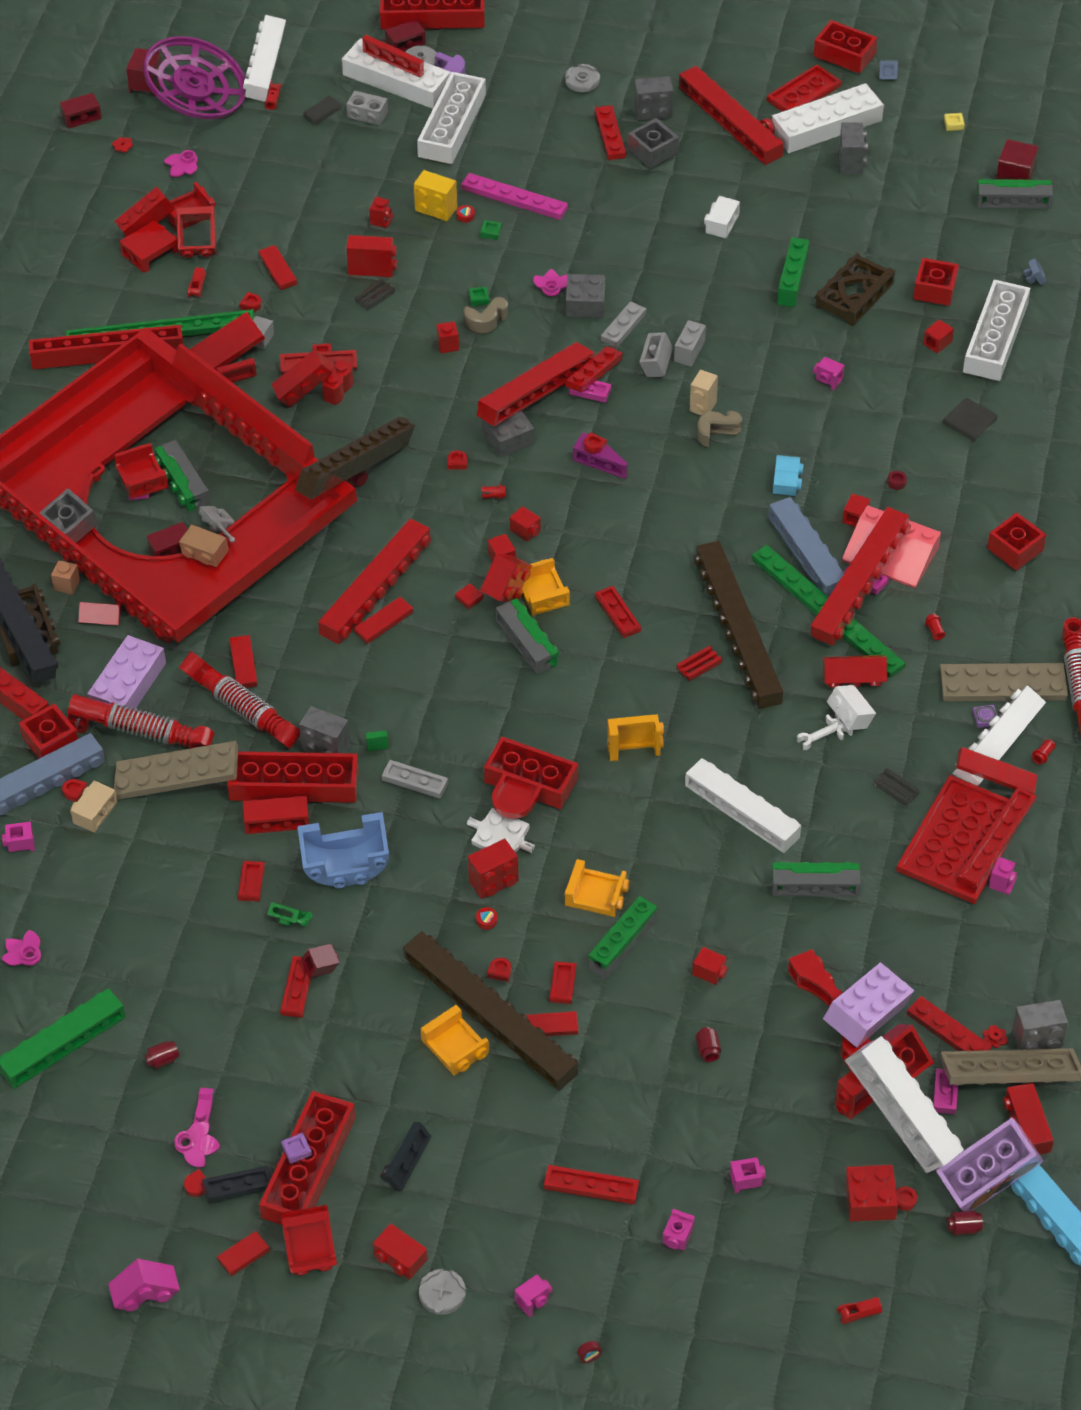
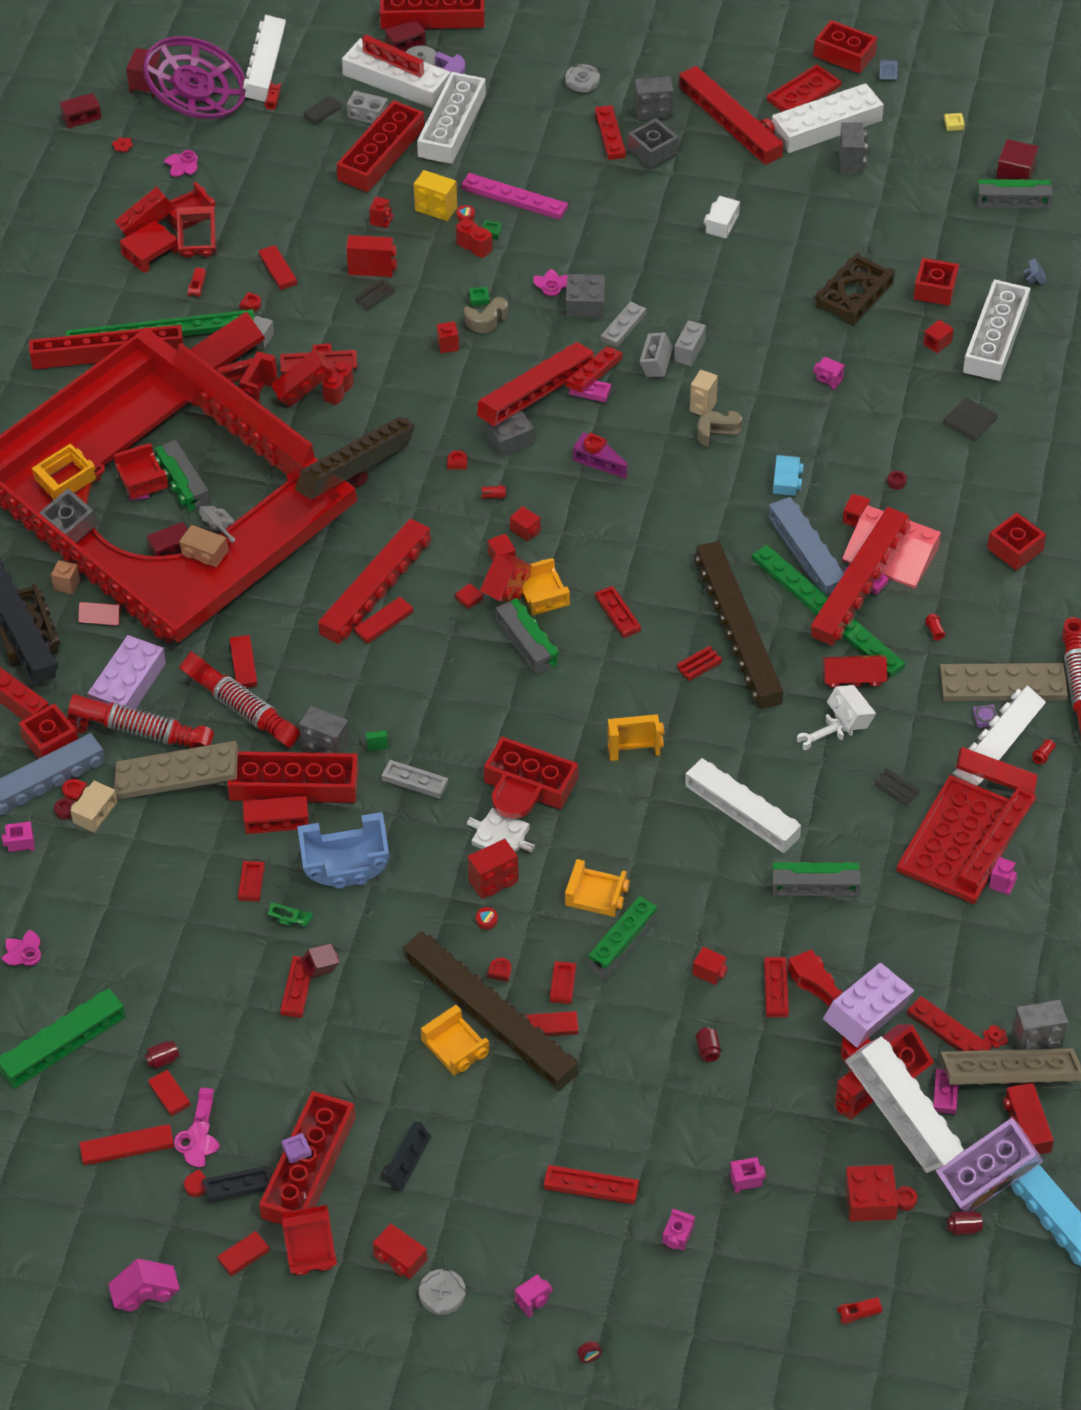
(57, 461): none -> light orange window
(63, 808): none -> dark red tile
(126, 1144): none -> red tile
(169, 1093): none -> red tile
(259, 373): none -> red panel
(380, 146): none -> red brick
(474, 238): none -> red brick
(776, 987): none -> red tile
(793, 272): green brick -> none

